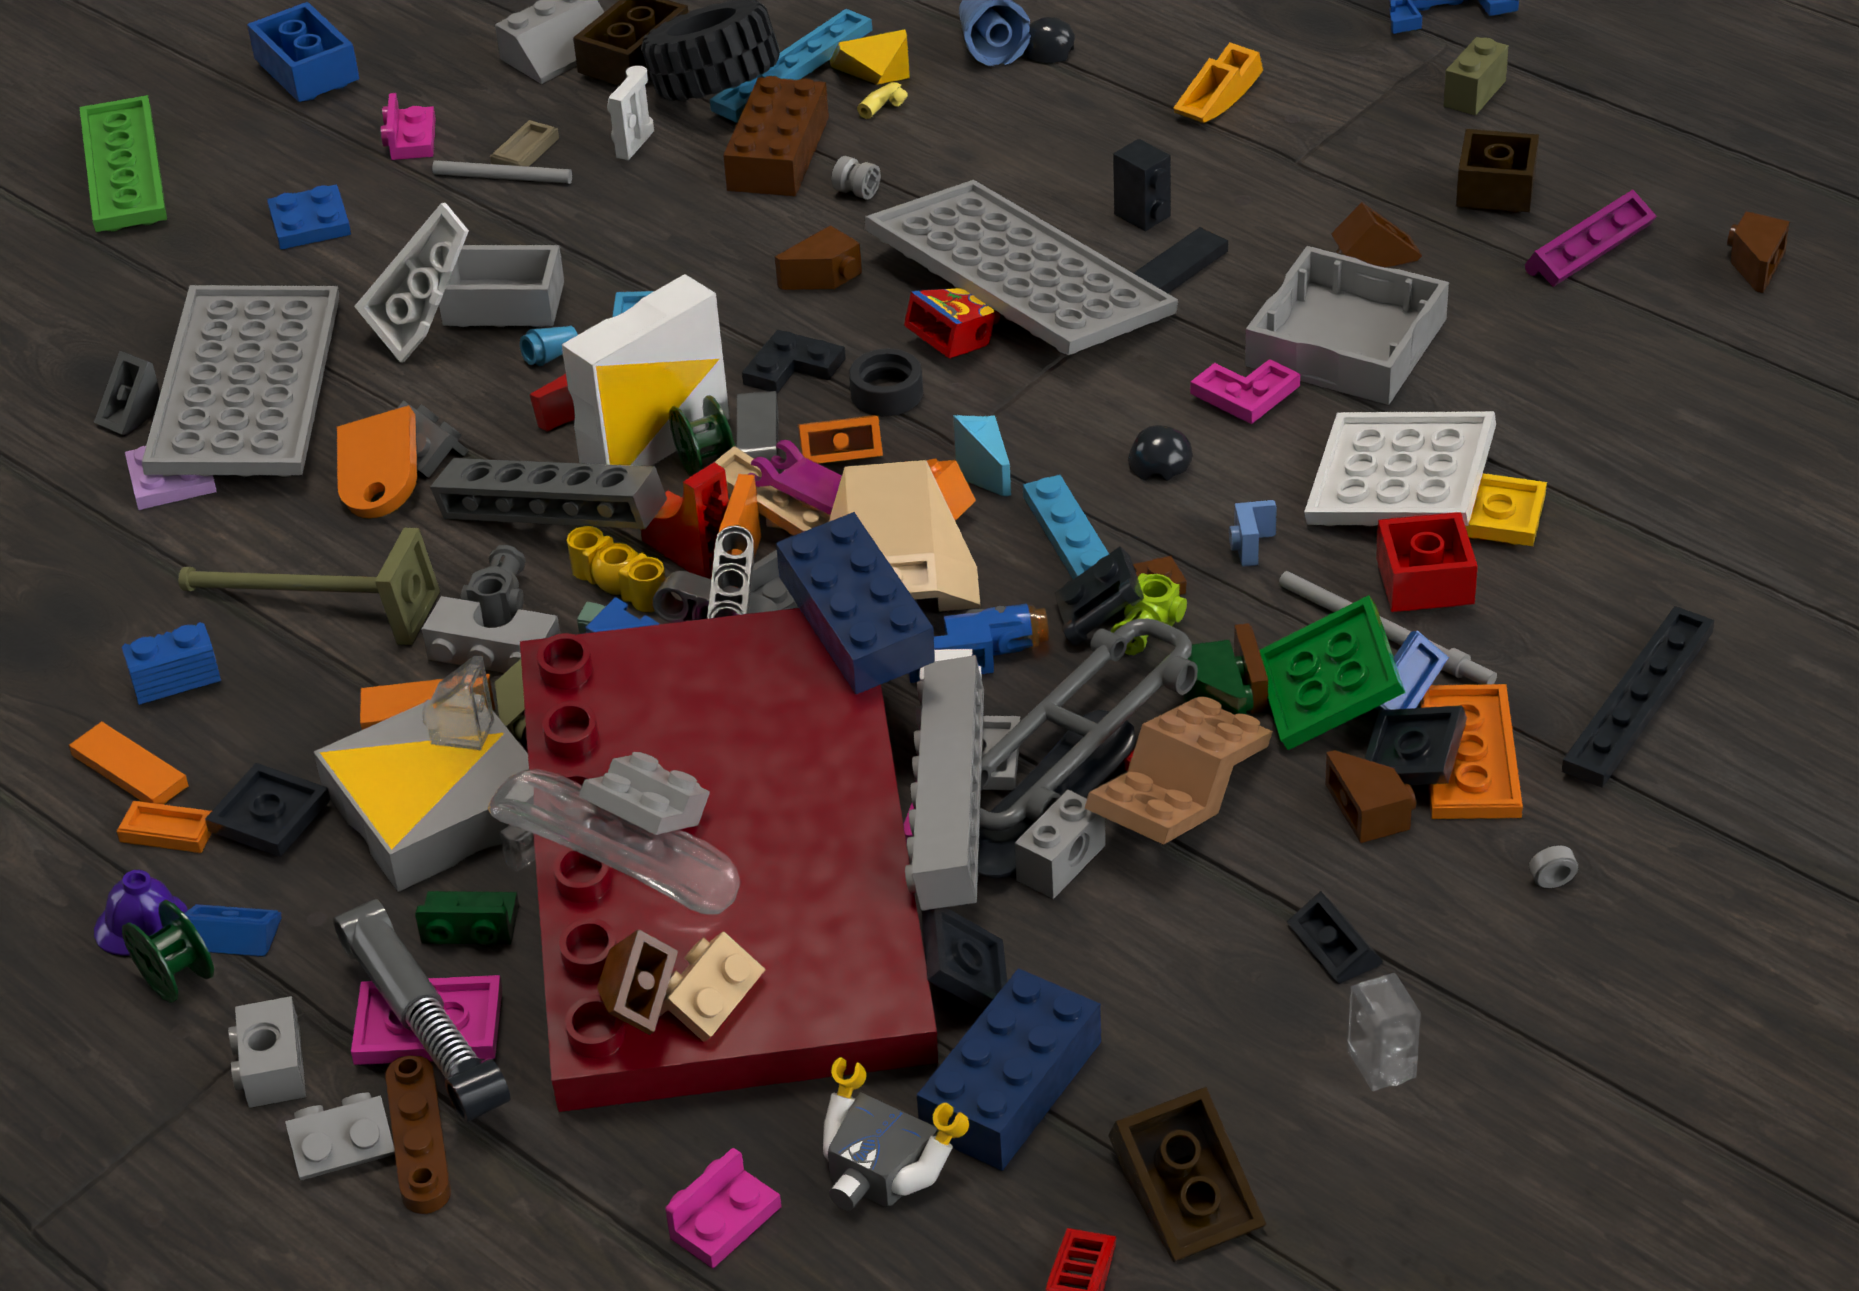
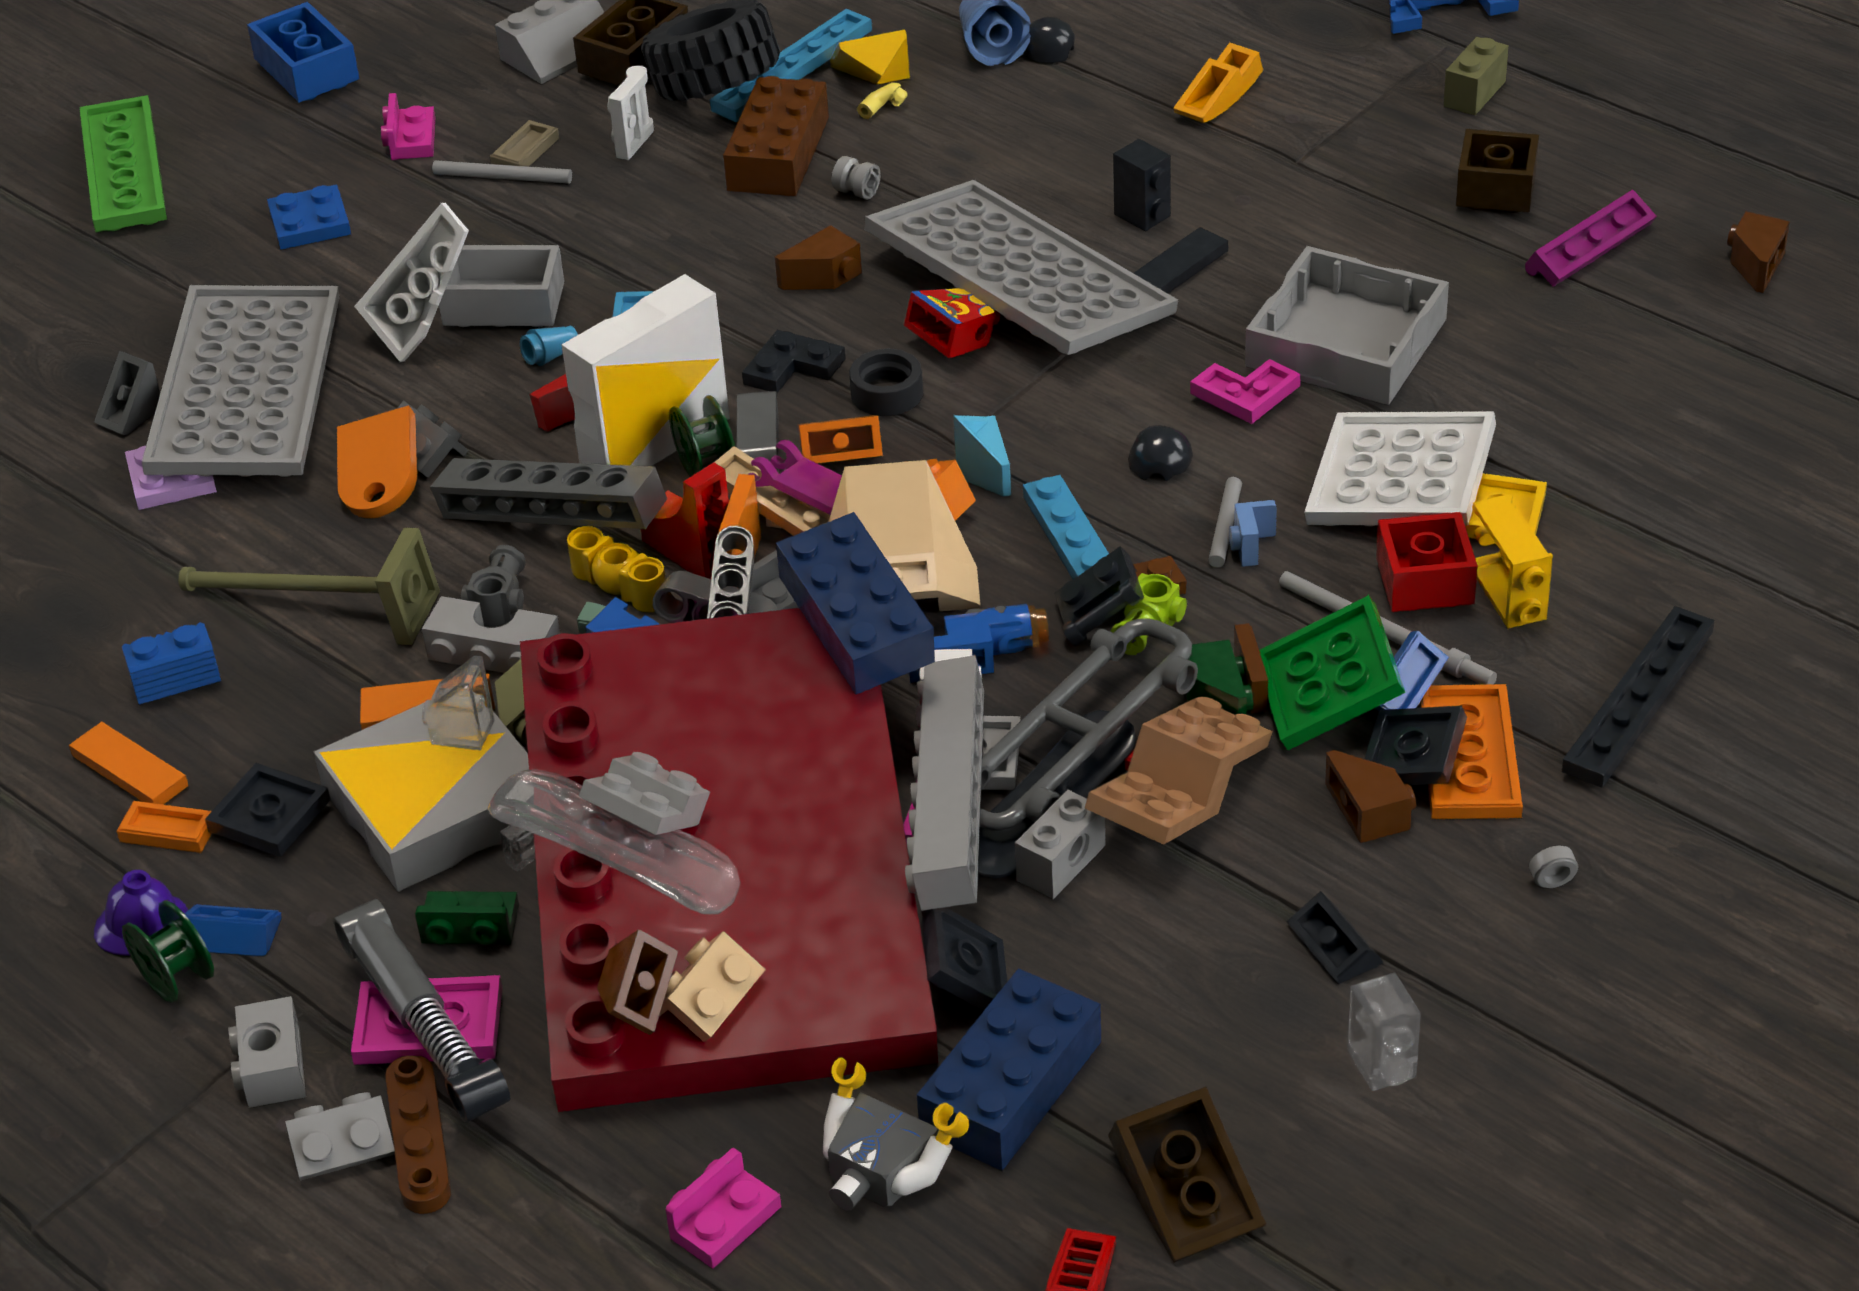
(1225, 519): none -> light grey bar
(1374, 239): reddish brown slope -> none
(1521, 572): none -> yellow window

